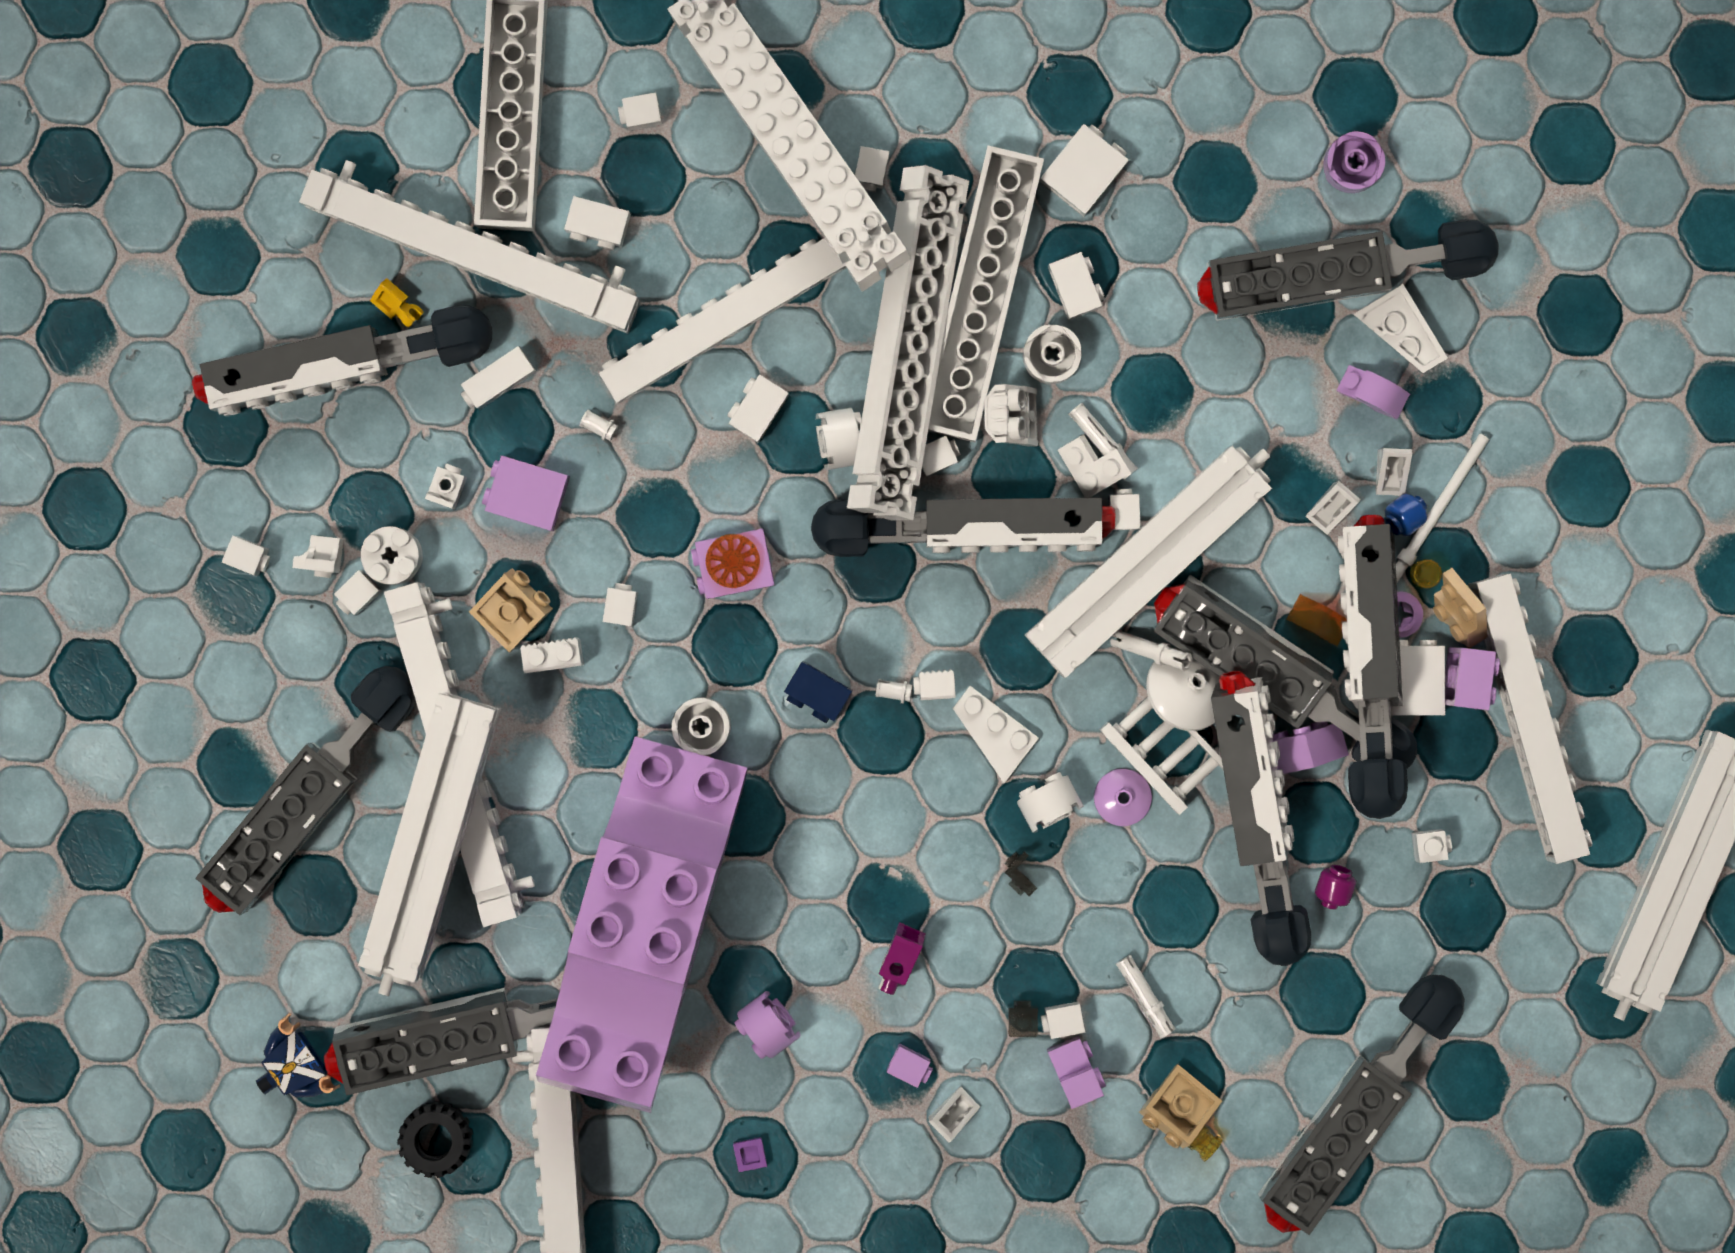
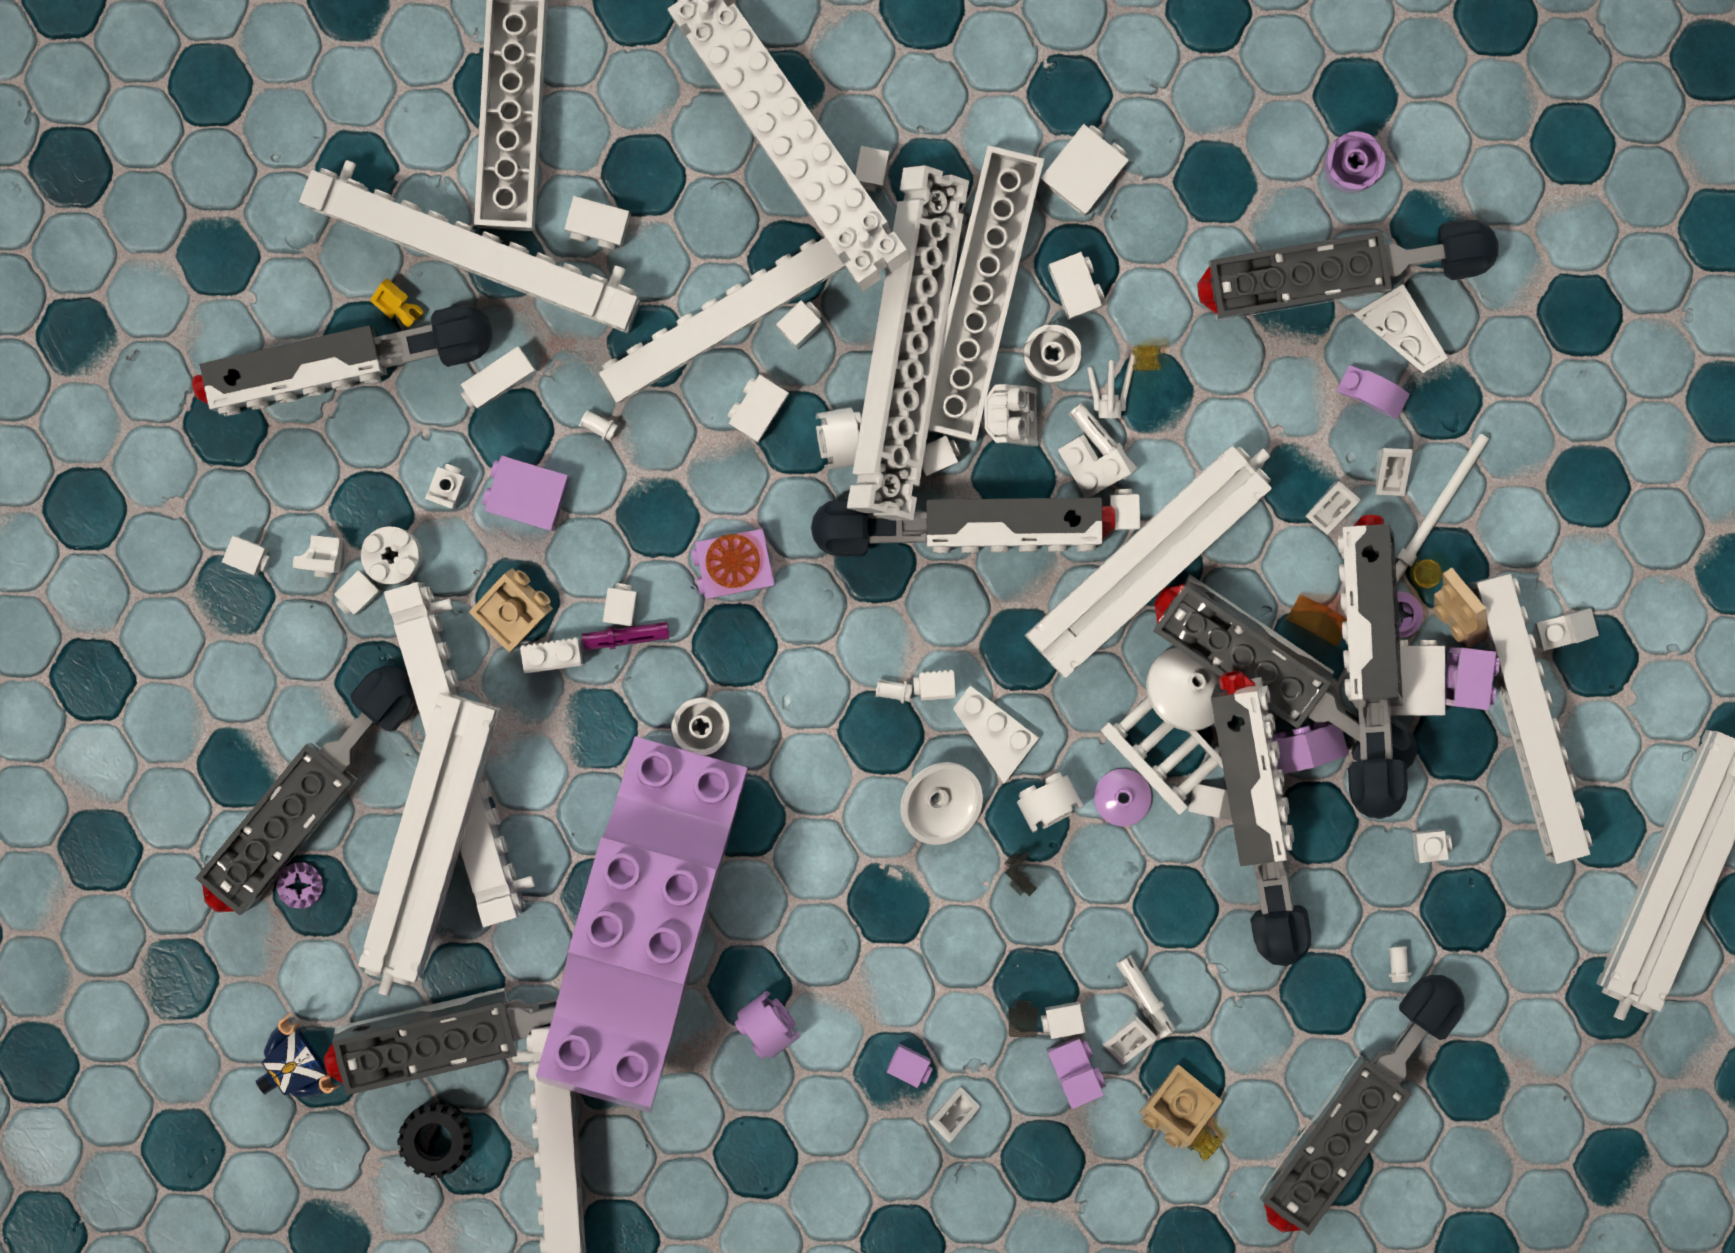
(308, 875): none -> lavender gear
(623, 636): none -> magenta pin
(640, 111): white brick -> none
(750, 1154): medium lavender tile -> none
(800, 323): none -> white brick
(817, 691): dark blue brick -> none
(903, 950): magenta torso -> none
(950, 812): none -> white dish
(1111, 405): none -> white plant
(1130, 1039): none -> white slope
(1146, 358): none -> clear yellow wheel
(1160, 653): white pin -> none
(1210, 802): none -> white slope
(1335, 886): magenta head -> none
(1399, 964): none -> white pin
(1406, 514): blue head -> none
(1566, 629): none -> white slope

